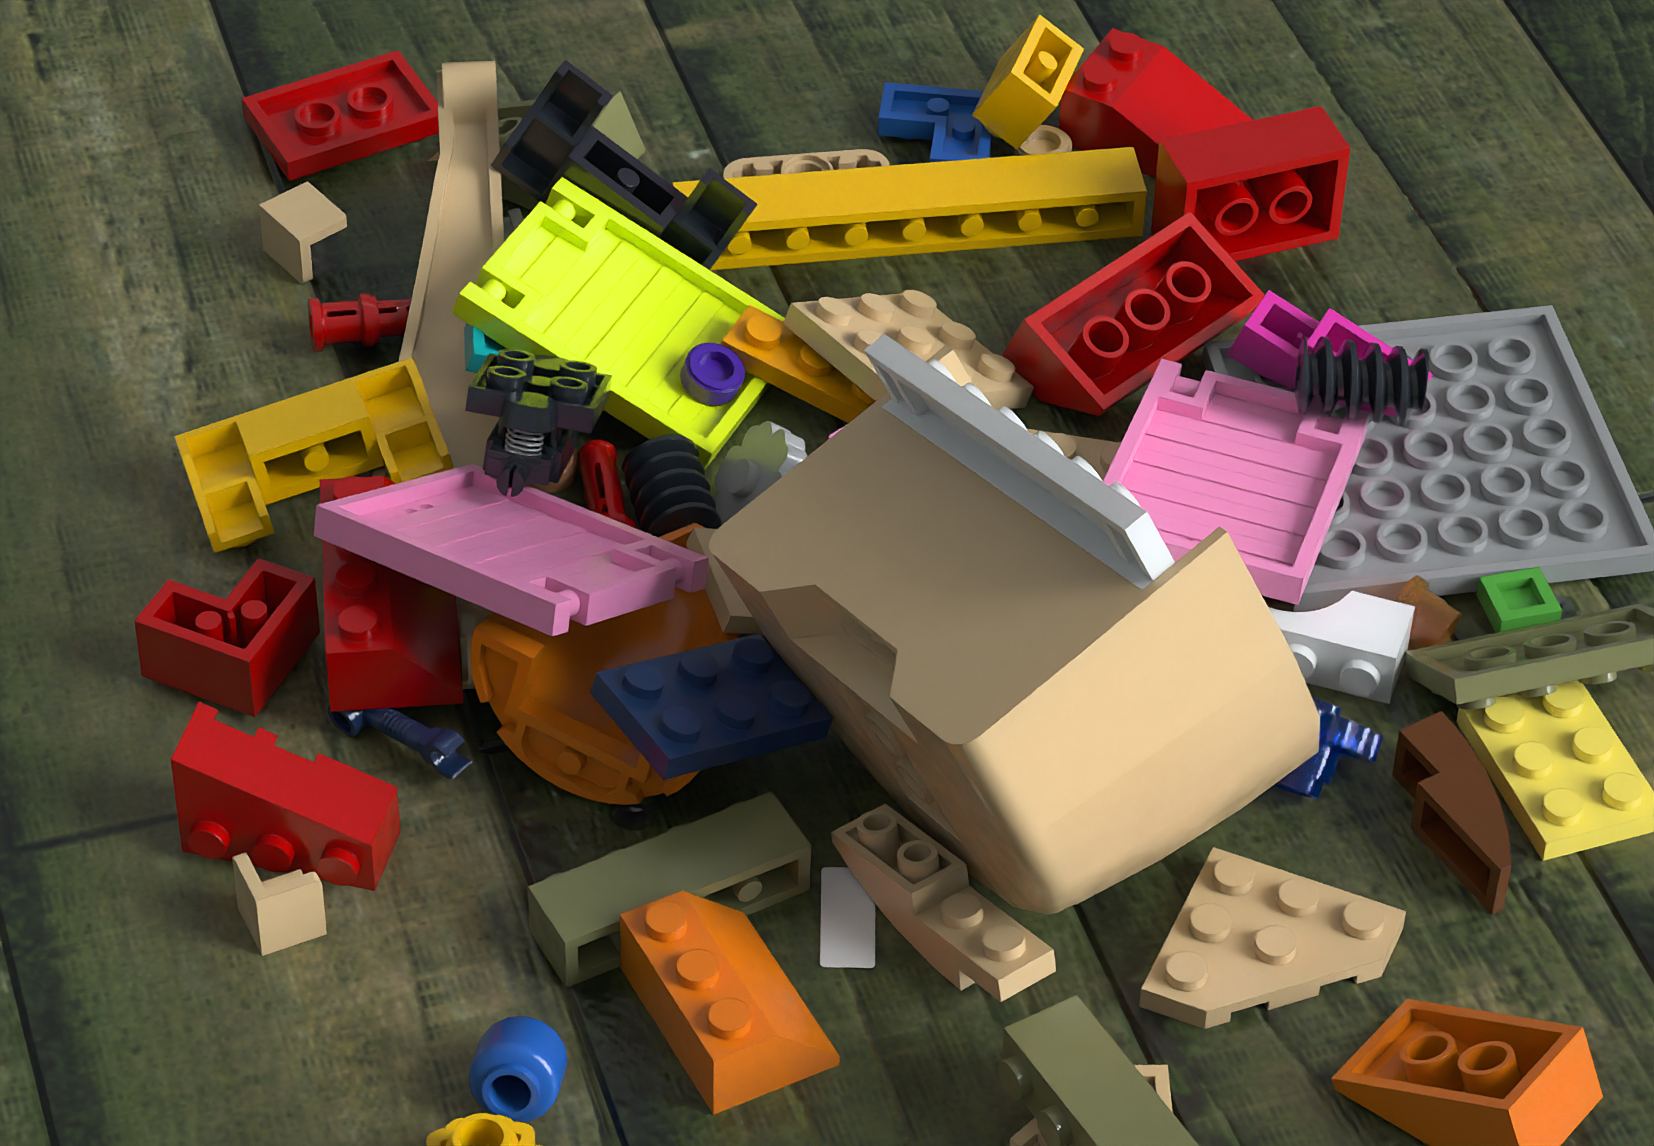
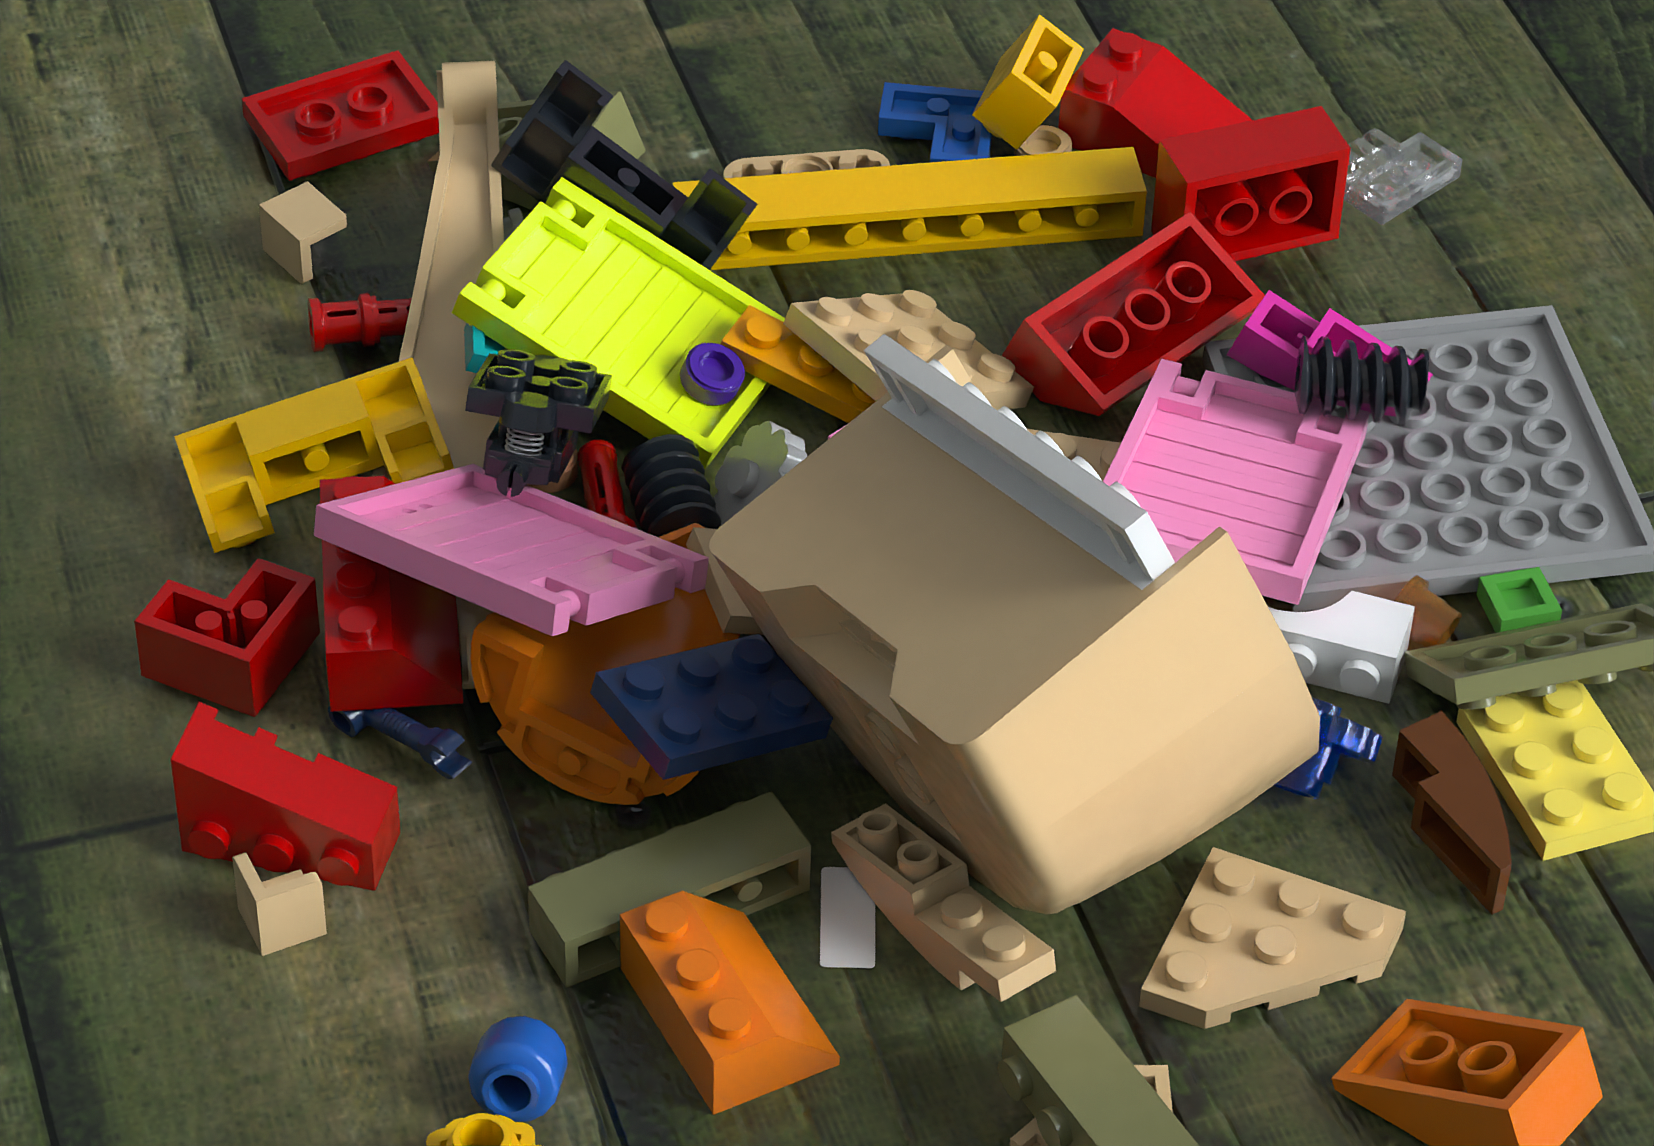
(1394, 176): none -> clear hinge

